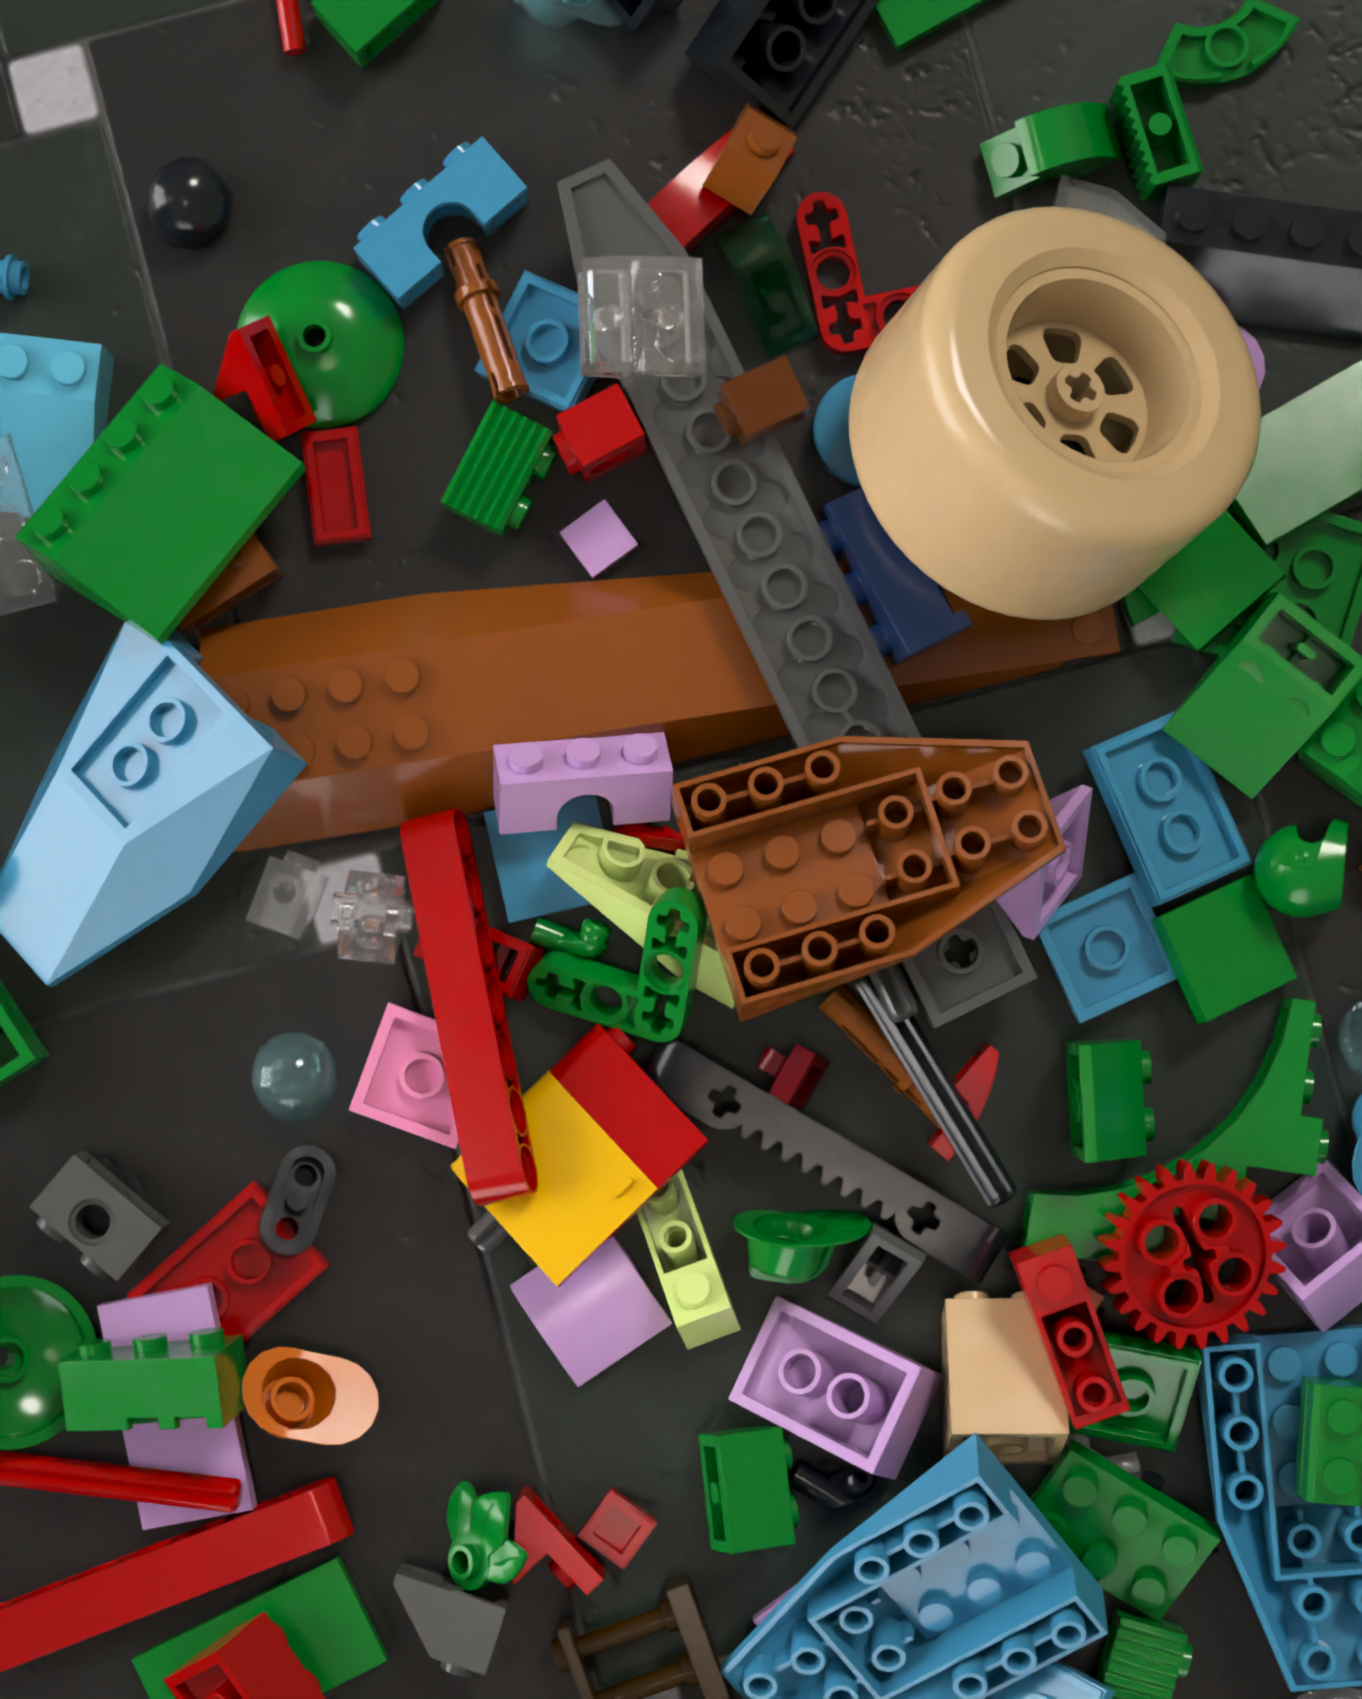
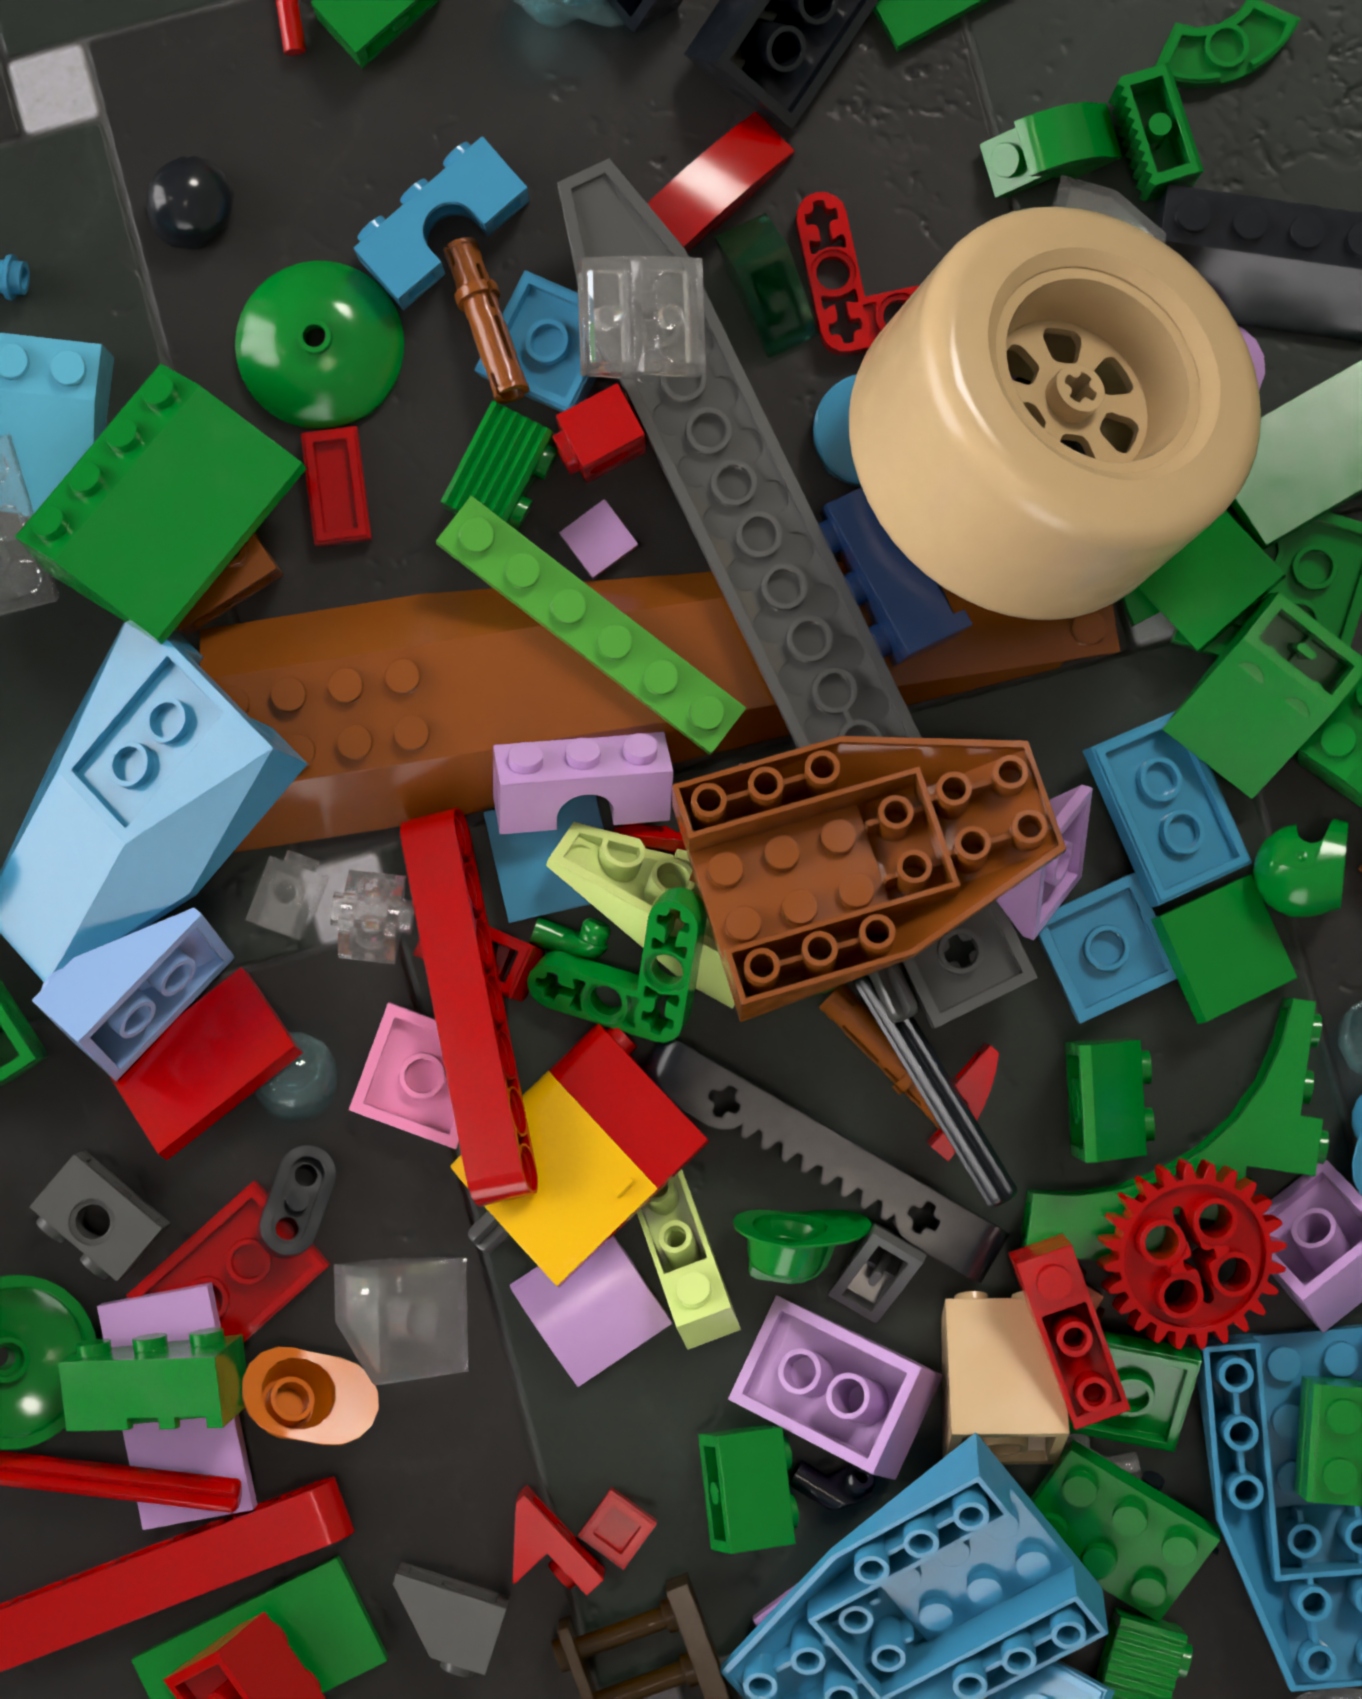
(133, 988): none -> light blue slope
(206, 1063): none -> red tile
(260, 365): red slope -> none
(404, 1316): none -> clear slope
(480, 1539): green plate -> none
(590, 625): none -> bright green plate
(750, 159): dark orange slope -> none
(761, 401): reddish brown brick -> none
(795, 1074): dark red tile -> none

